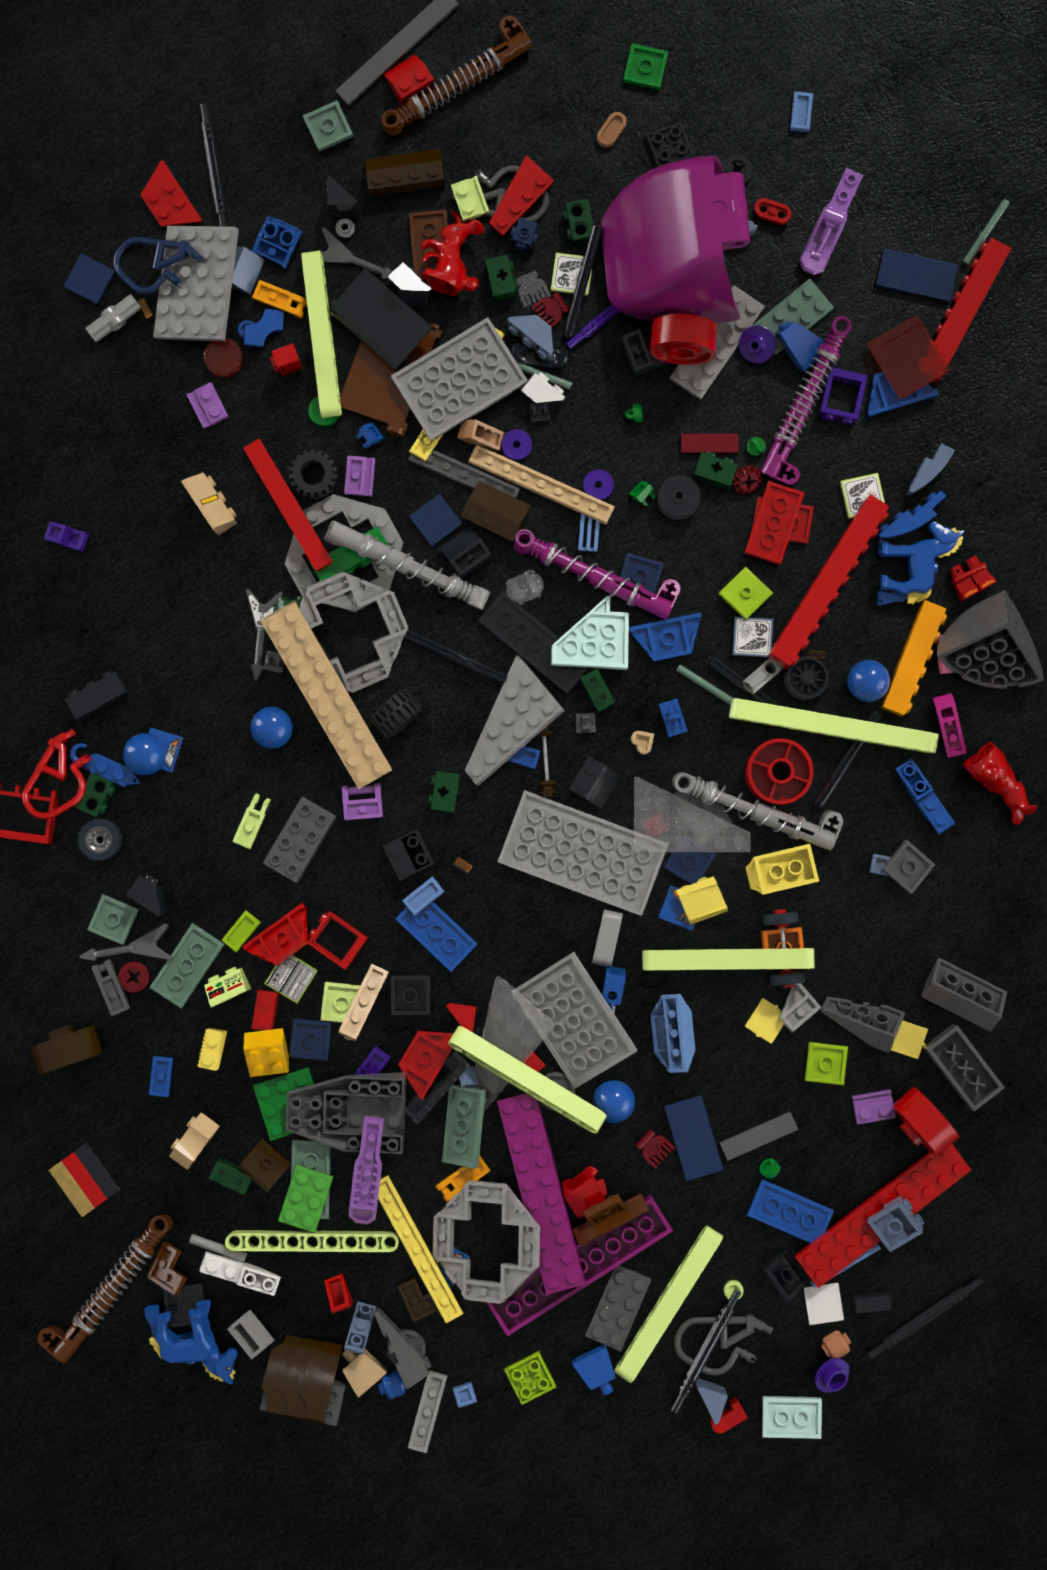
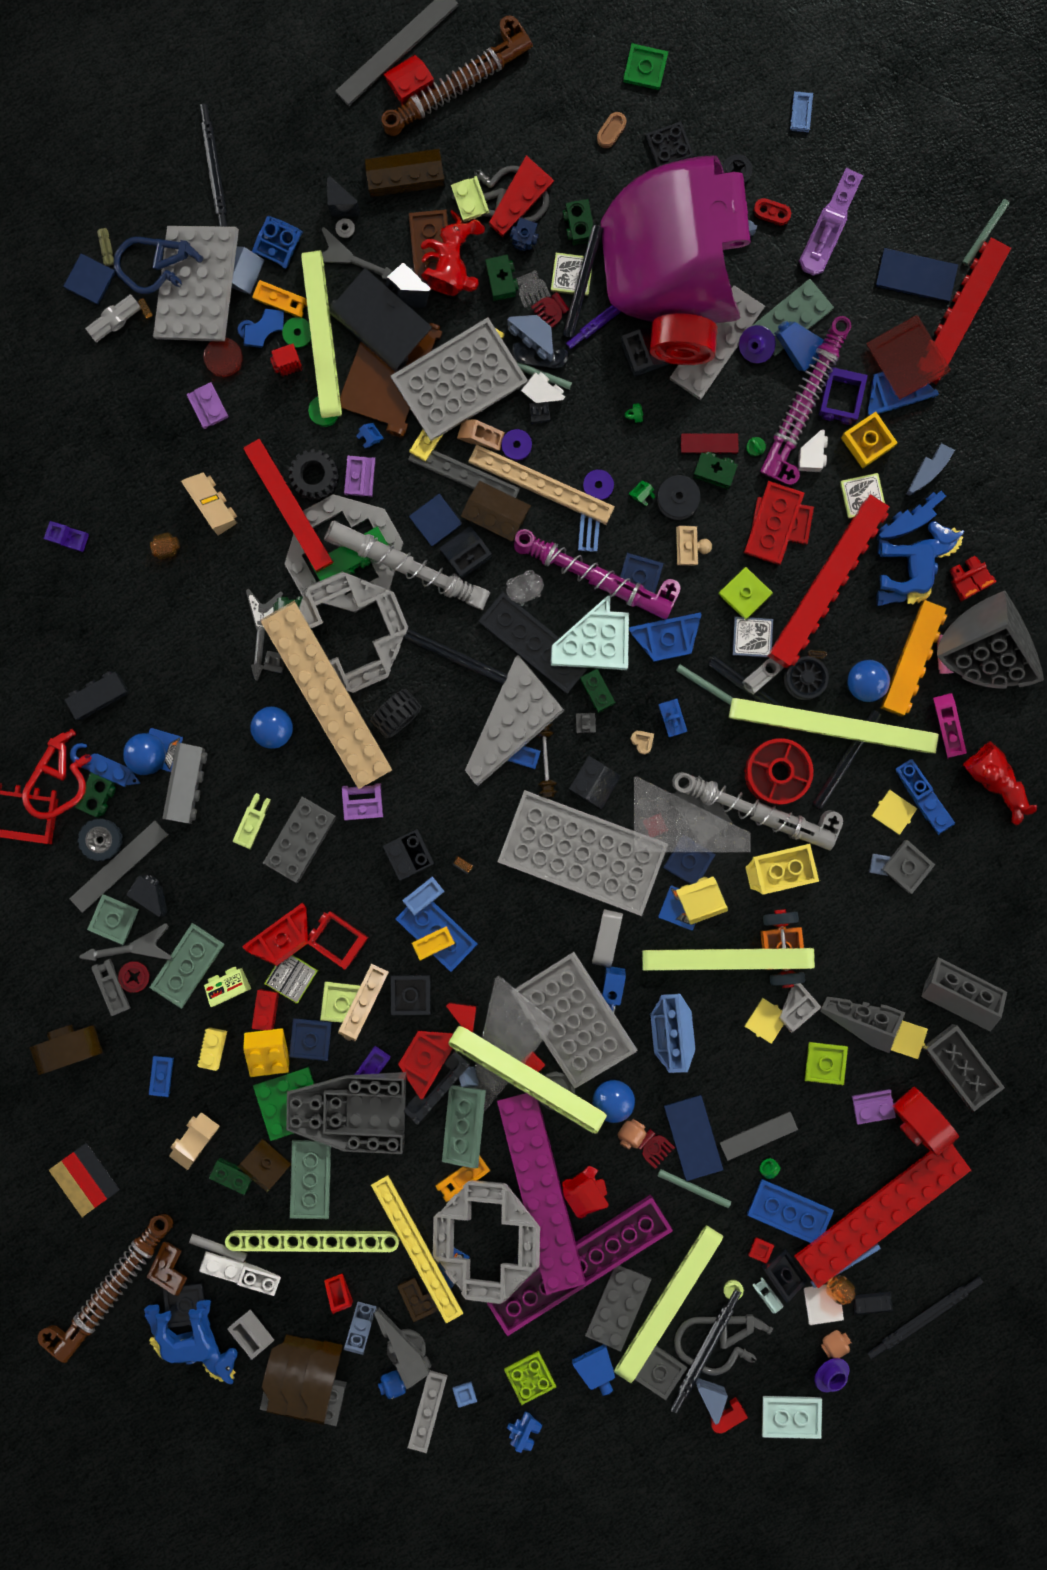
(105, 246): none -> olive axle
(118, 866): none -> dark grey tile
(164, 545): none -> clear orange head
(168, 200): red wing -> none
(184, 783): none -> slope
(241, 931): lime tile -> none
(294, 325): none -> green piece
(305, 1198): bright green plate -> none
(328, 126): sand green plate -> none
(362, 1370): tan torso -> none
(367, 1173): medium lavender piece -> none
(433, 943): none -> yellow plate
(448, 802): dark green brick -> none
(521, 1430): none -> blue hips
(608, 1216): reddish brown bracket -> none
(631, 1134): none -> nougat head
(661, 1372): none -> dark grey tile
(688, 546): none -> tan plate
(694, 1188): none -> sand green bar
(742, 475): dark red gear -> none
(761, 1250): none -> red plate
(769, 1297): none -> light aqua bar
(811, 455): none -> white slope
(840, 1290): none -> clear orange head
(869, 440): none -> yellow brick
(894, 812): none -> light yellow piece
(896, 1223): sand blue plate -> none

